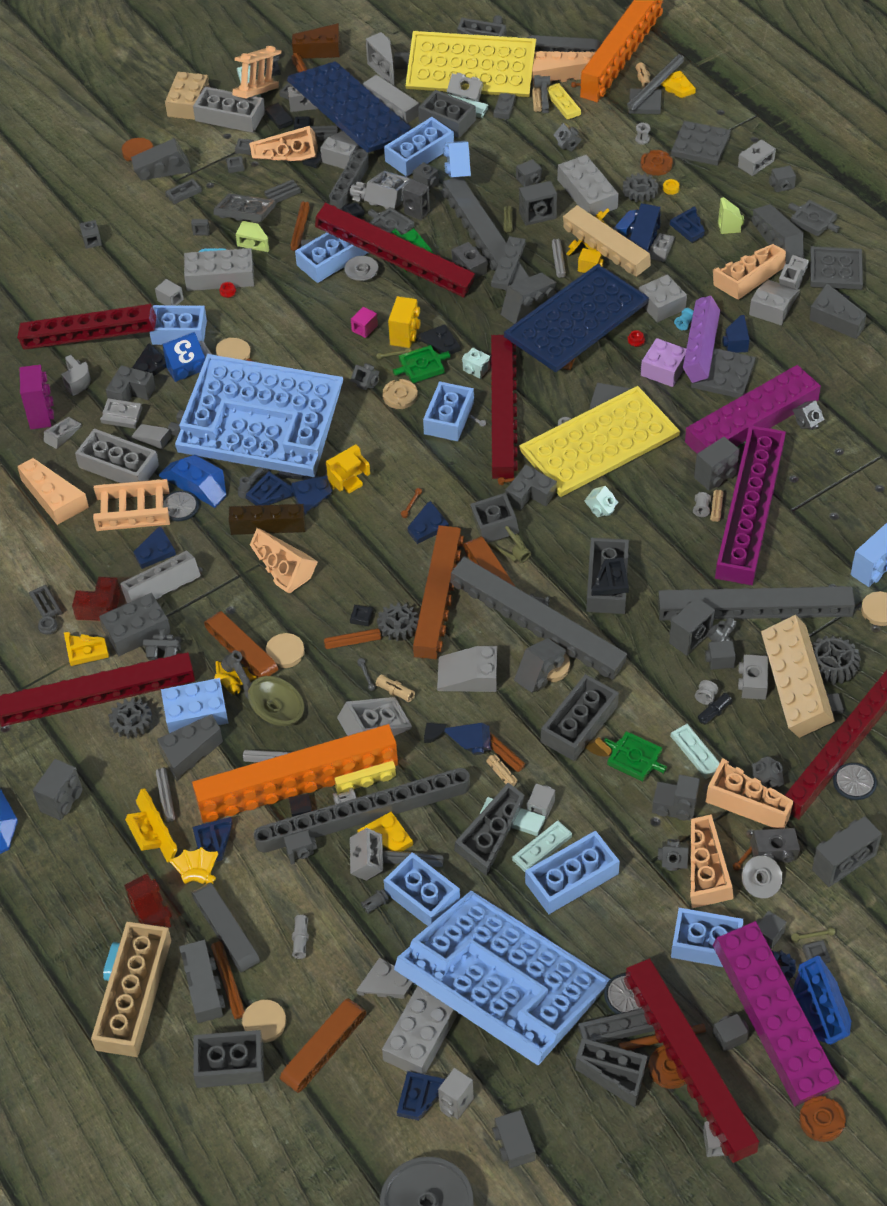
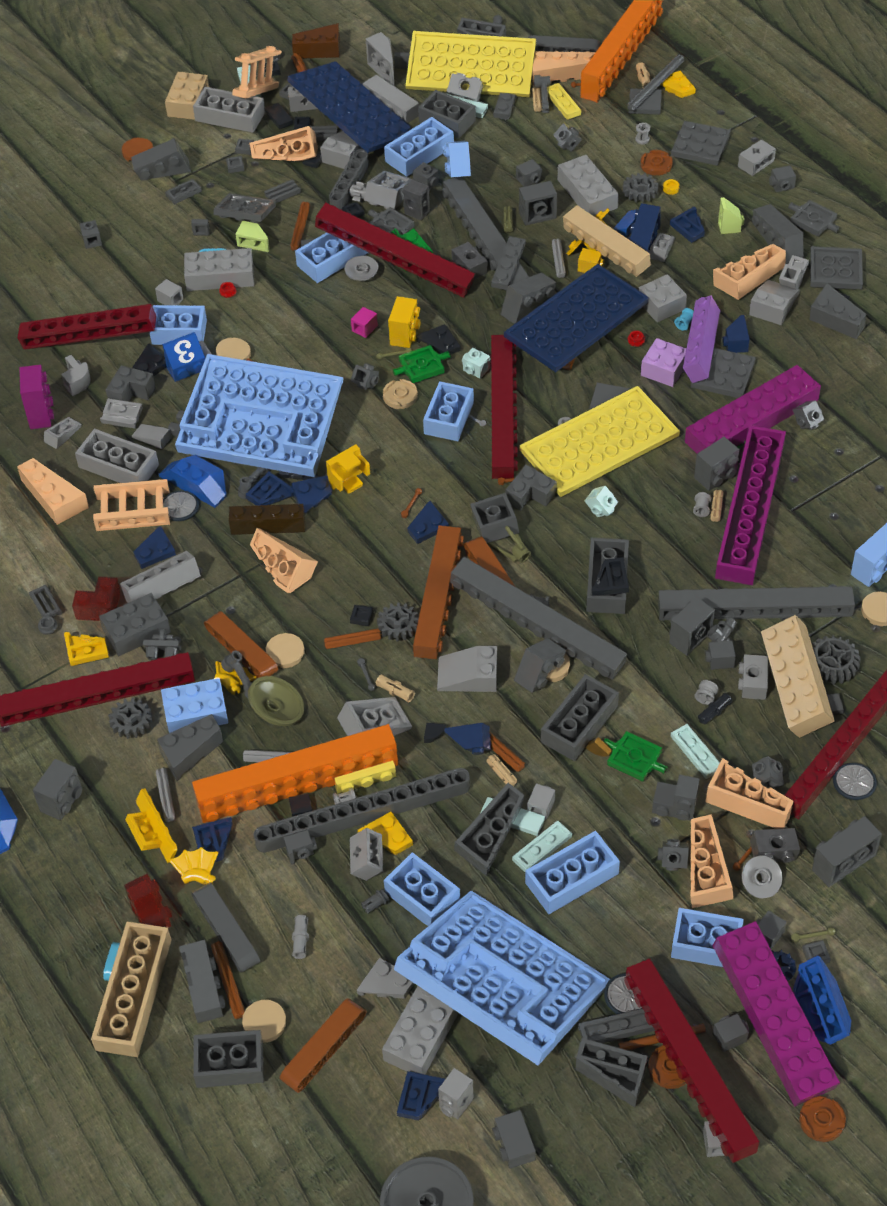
(398, 857): dark grey axle -> none

